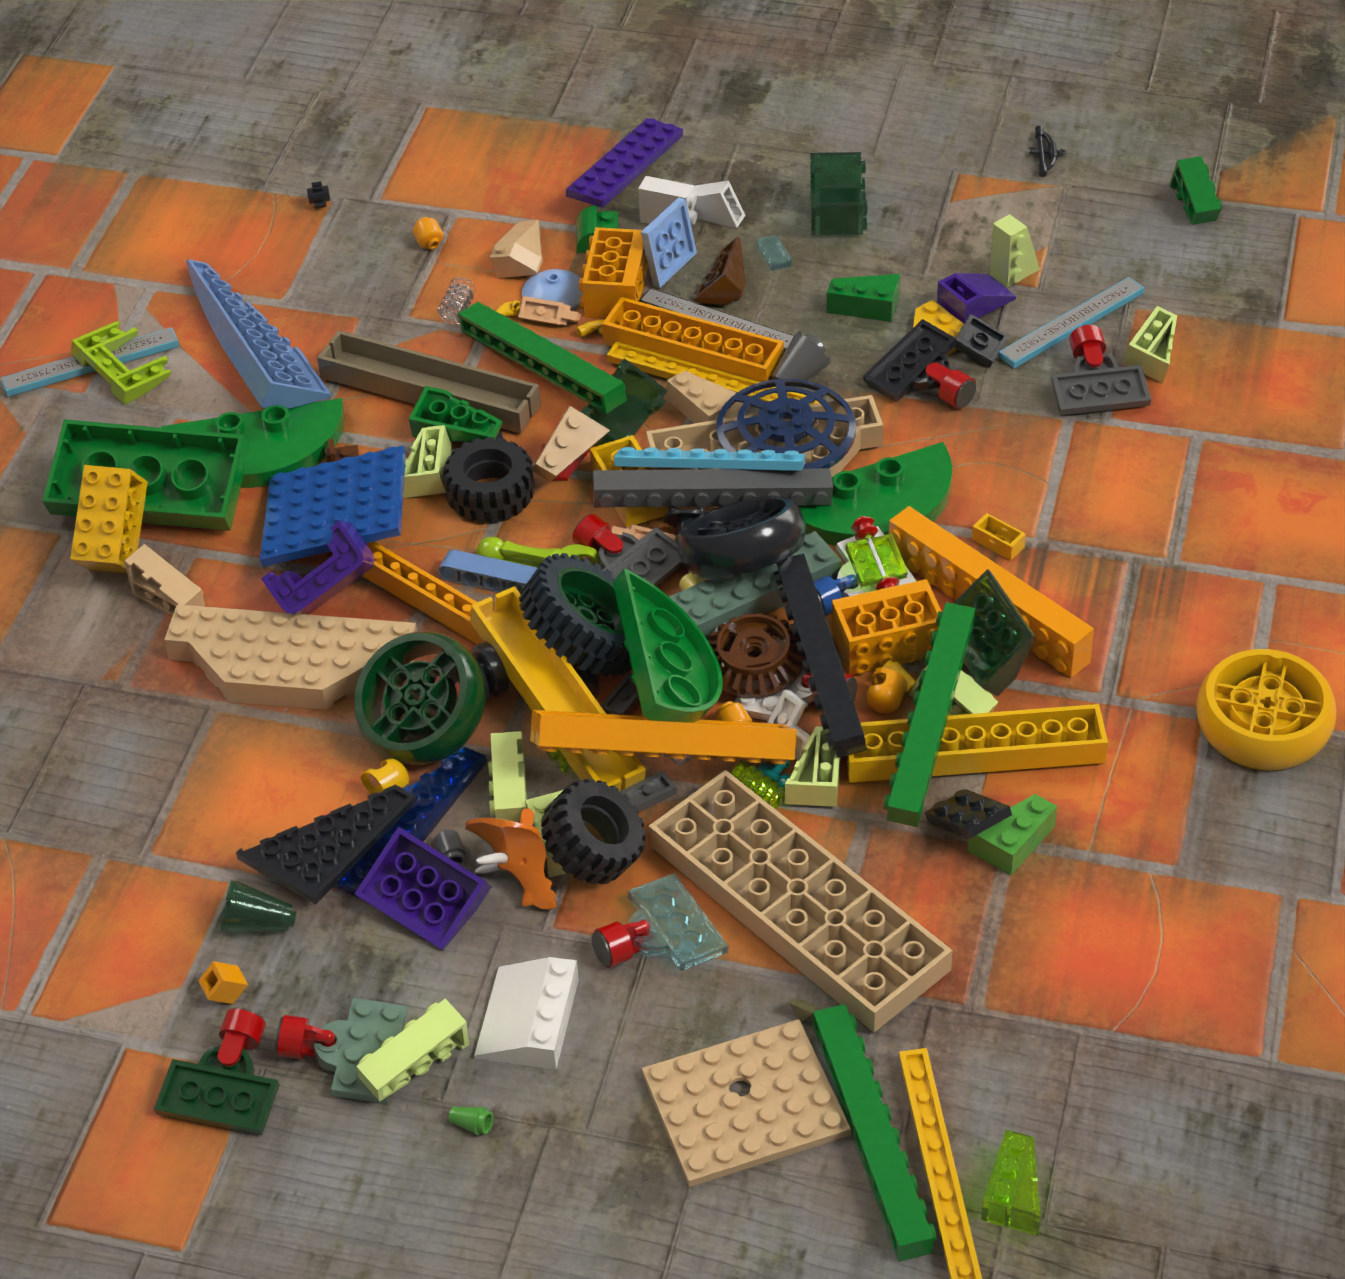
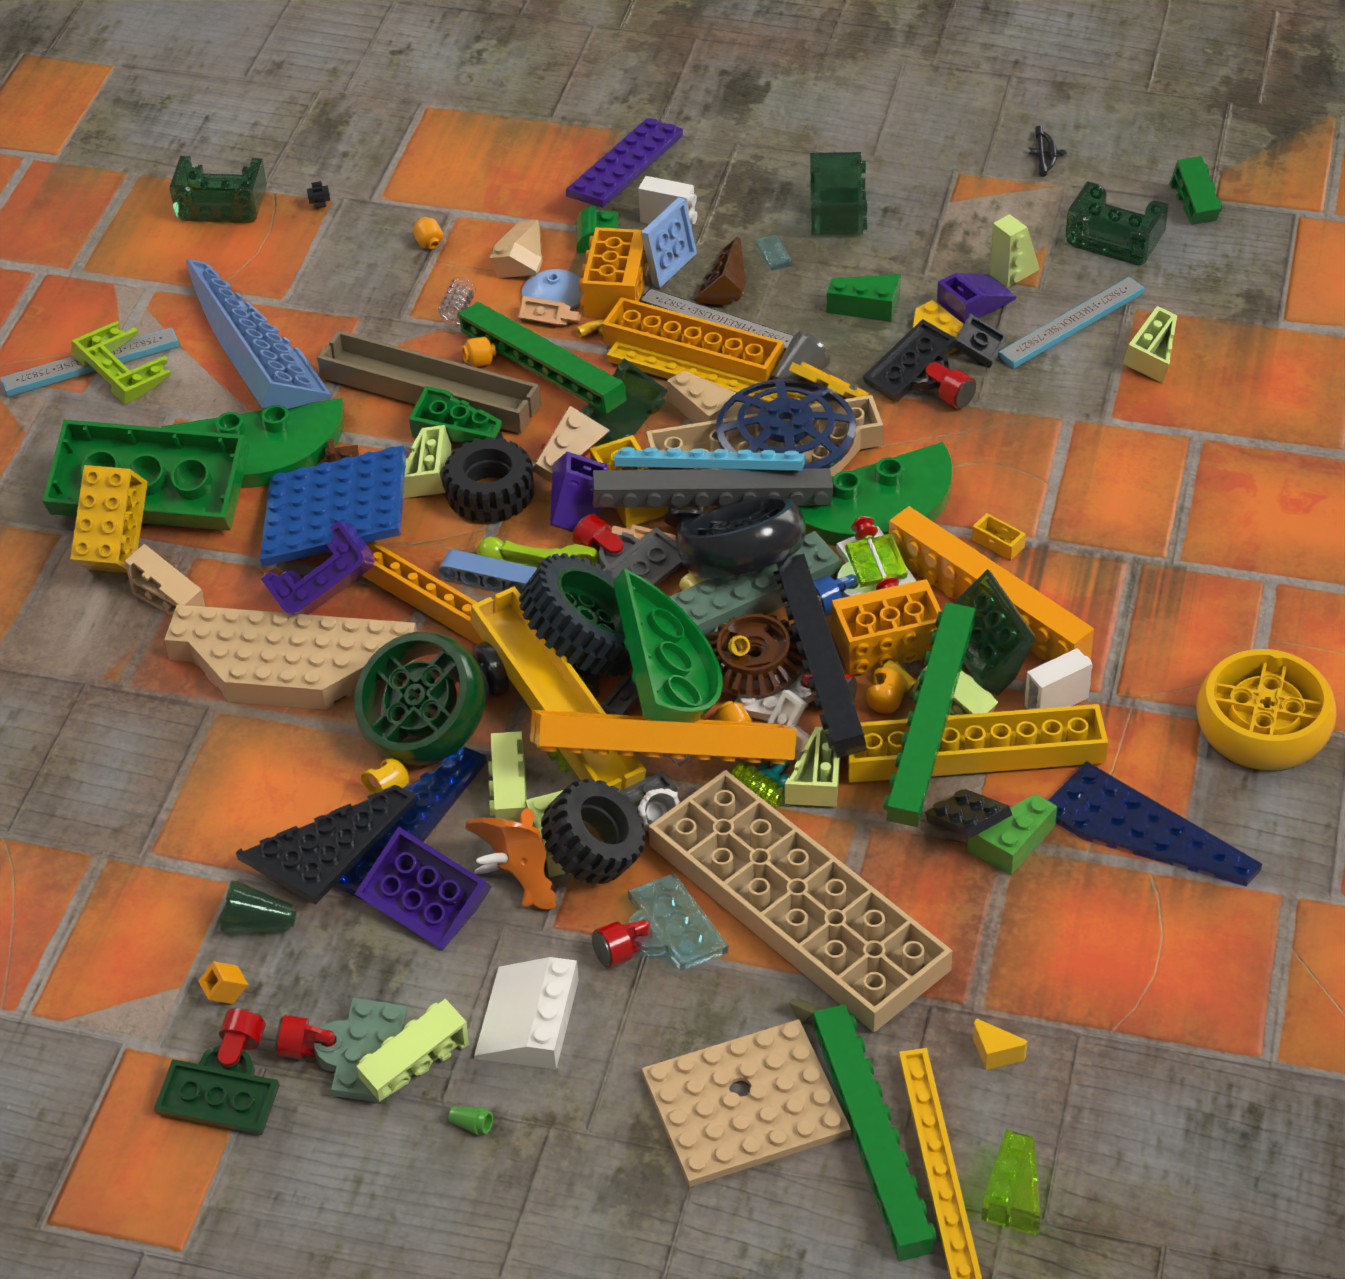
(217, 196): none -> clear green windscreen
(450, 845): dark grey brick -> none
(478, 352): none -> light orange head
(509, 308): yellow arm -> none
(573, 490): none -> dark purple slope
(656, 804): none -> white hair
(718, 204): white slope -> none
(742, 643): none -> yellow hinge
(827, 380): none -> yellow plate
(998, 1046): none -> yellow slope
(1059, 682): none -> white brick
(1097, 379): dark grey plate -> none
(1112, 812): none -> clear blue wing
(1114, 230): none -> clear green windscreen

